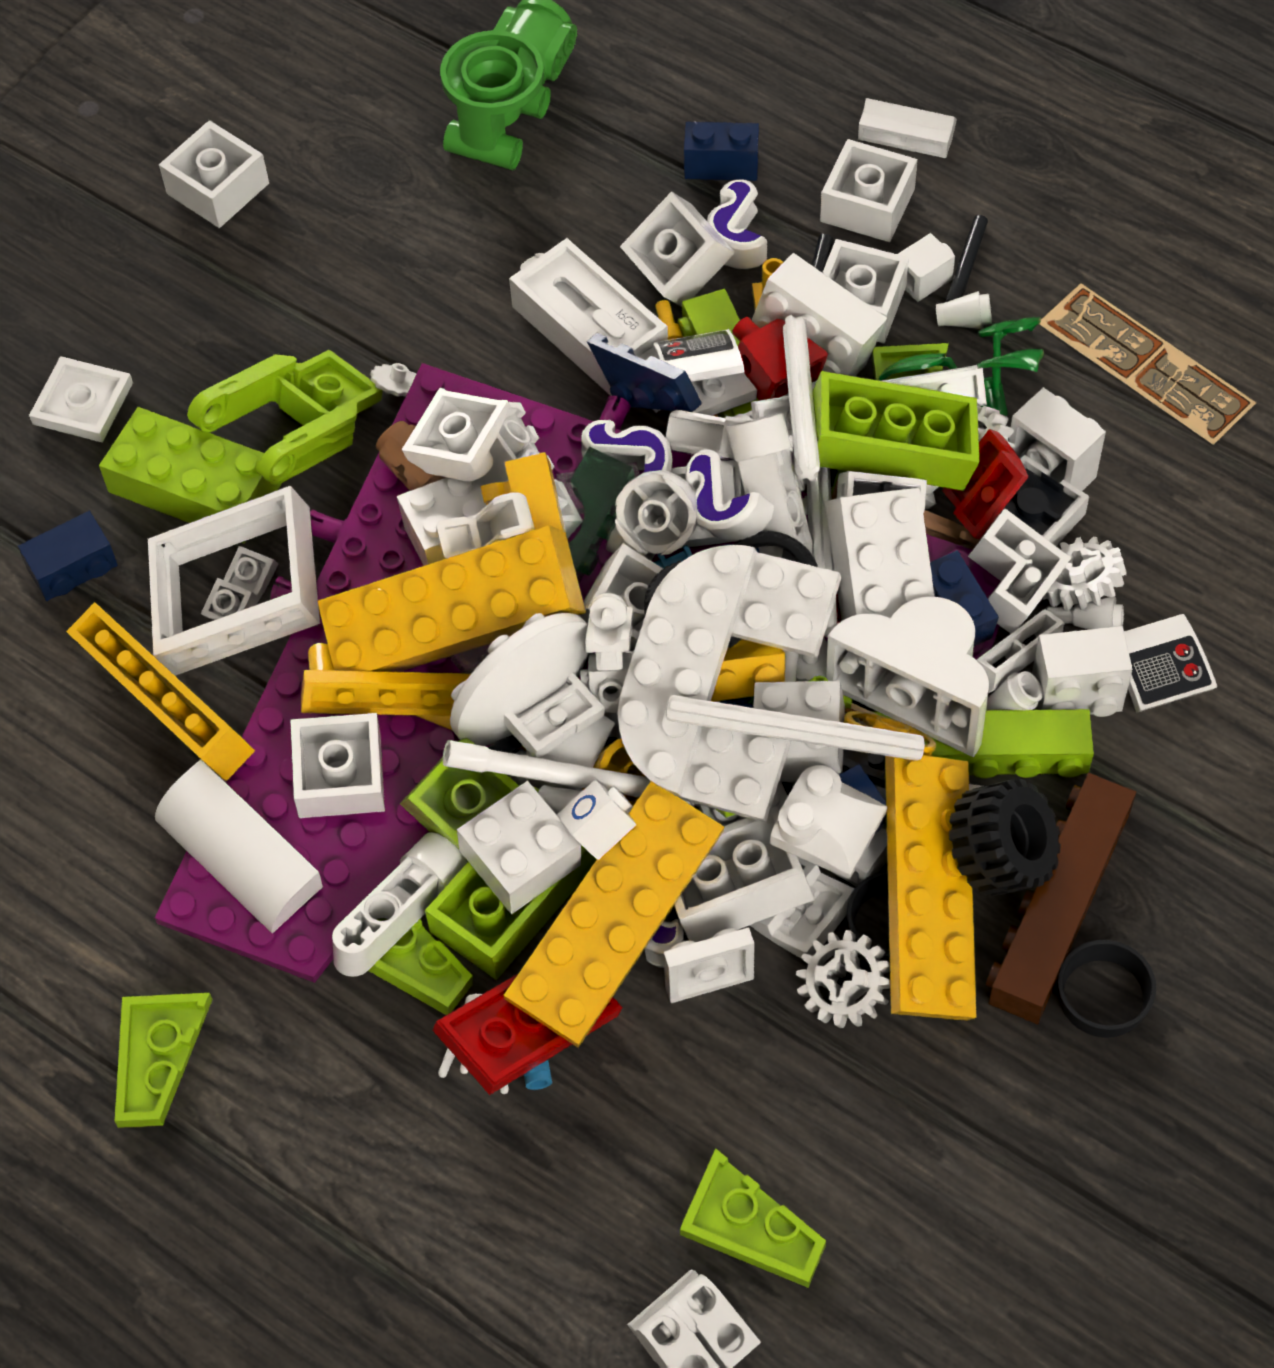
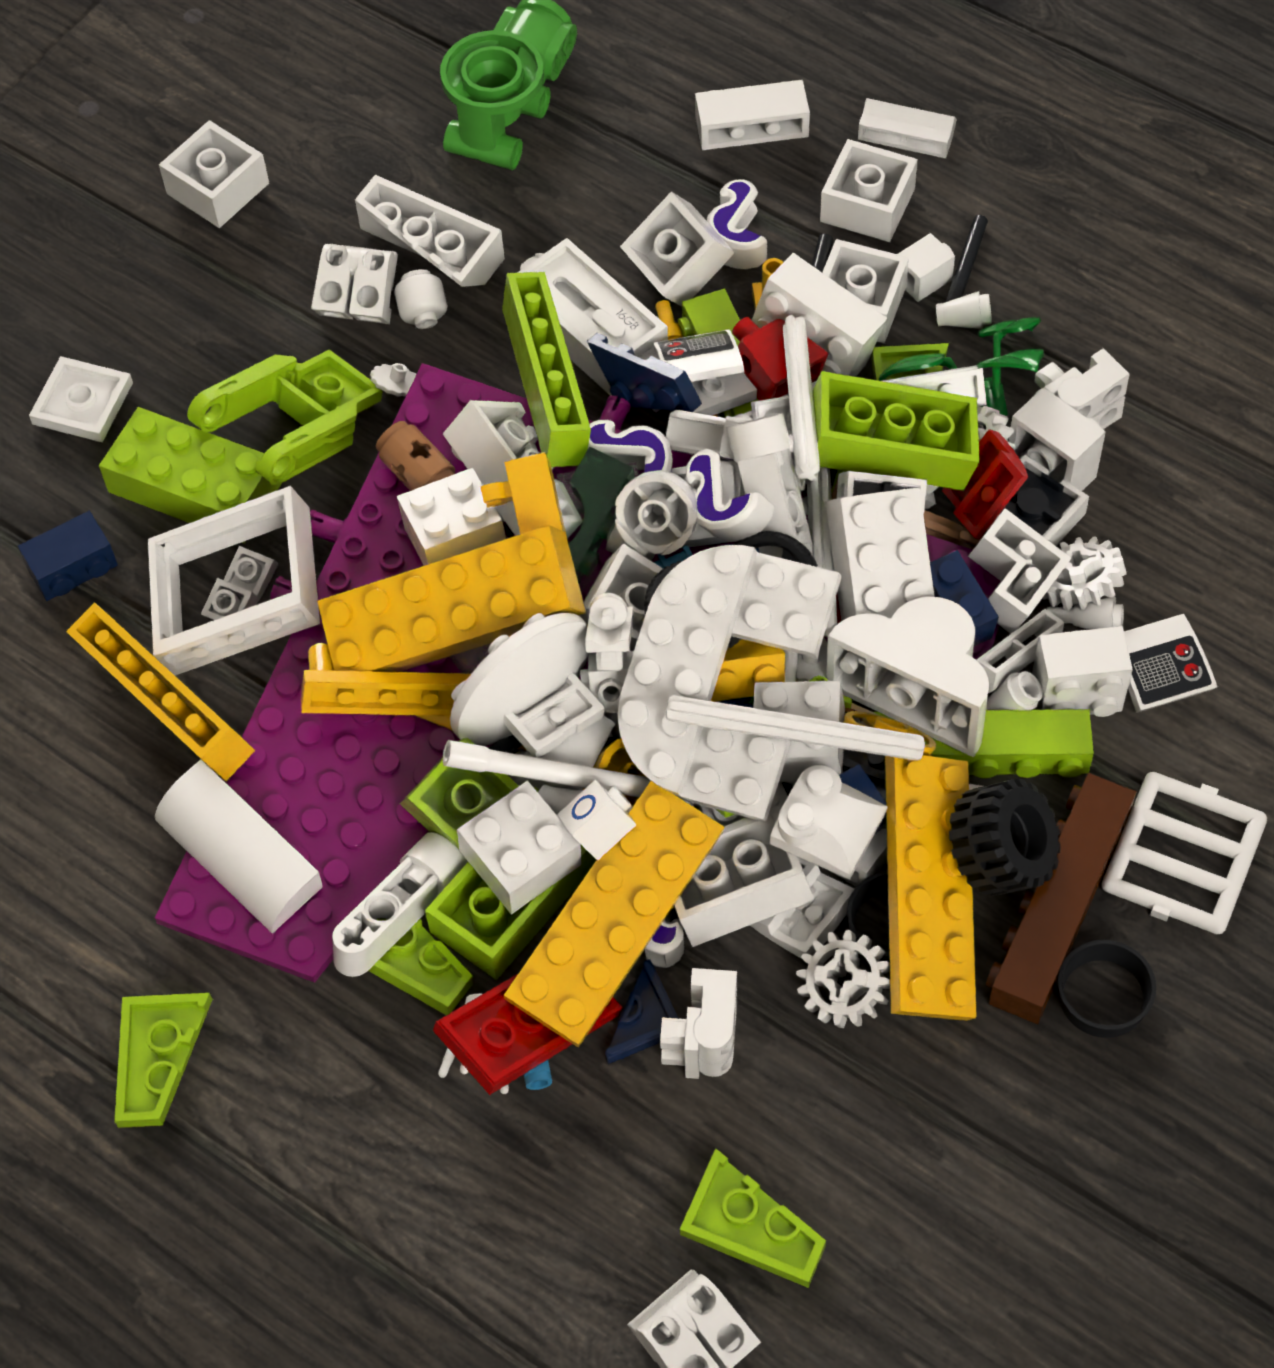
(337, 765): white brick -> none
(355, 283): none -> white hips
(420, 299): none -> white head
(445, 237): none -> white wedge
(456, 435): white slope -> none
(498, 520): white animal -> none
(545, 369): none -> lime brick
(641, 1017): none -> dark blue tile
(708, 1034): none -> white hips
(709, 964): white plate -> none
(721, 151): dark blue brick -> none
(752, 114): none -> white brick
(1093, 394): none -> white hips
(1147, 363): sticker -> none
(1228, 888): none -> white bar

